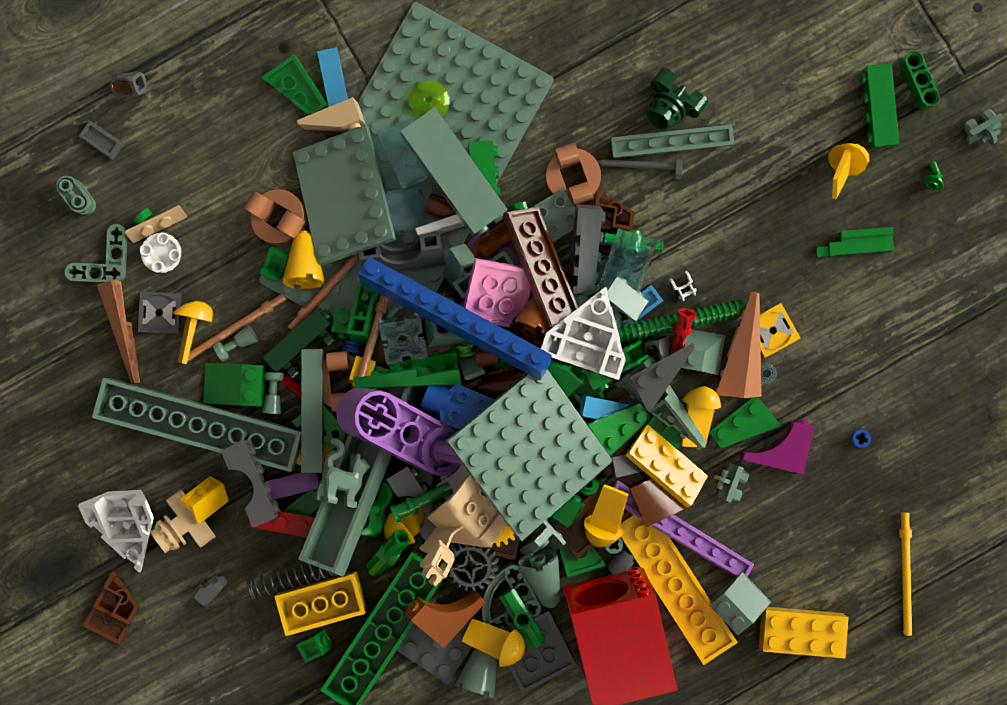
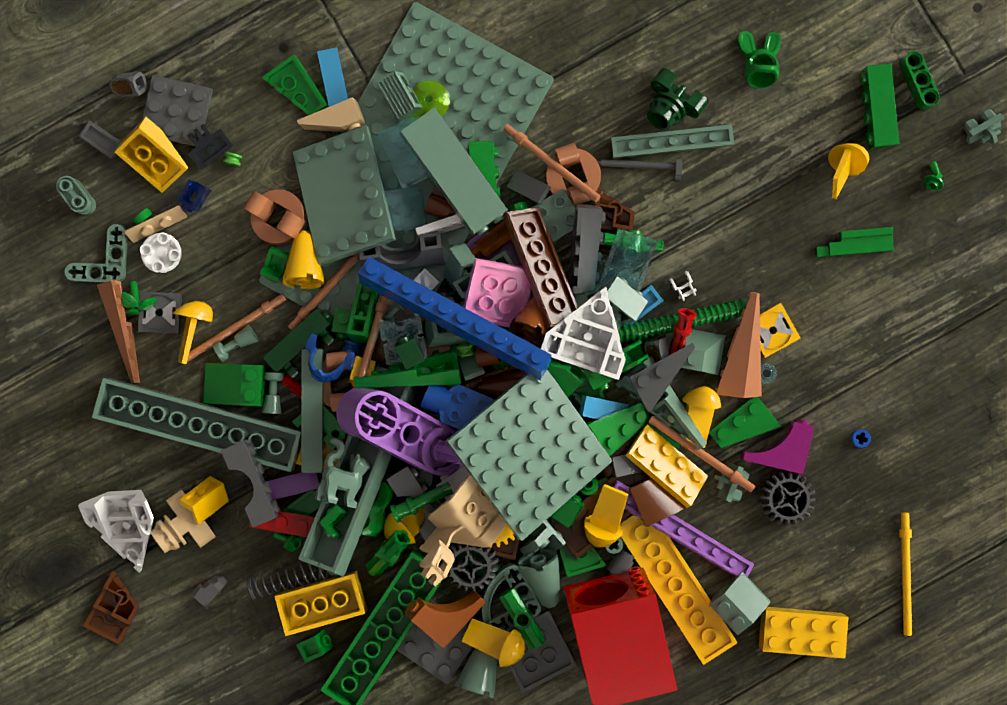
(132, 300): none -> green plant
(152, 155): none -> yellow slope
(177, 108): none -> dark grey plate
(190, 187): none -> clear blue window
(208, 146): none -> black hinge
(232, 159): none -> bright green bush
(291, 542): none -> green plate
(318, 374): none -> blue helmet
(333, 517): none -> green bracket
(399, 96): none -> sand green brick
(409, 351): none -> dark green brick
(427, 279): none -> white tile
(522, 140): none -> nougat bar
(528, 187): none -> dark grey tile
(735, 476): none -> nougat bar
(760, 65): none -> green piece
(794, 493): none -> dark grey gear

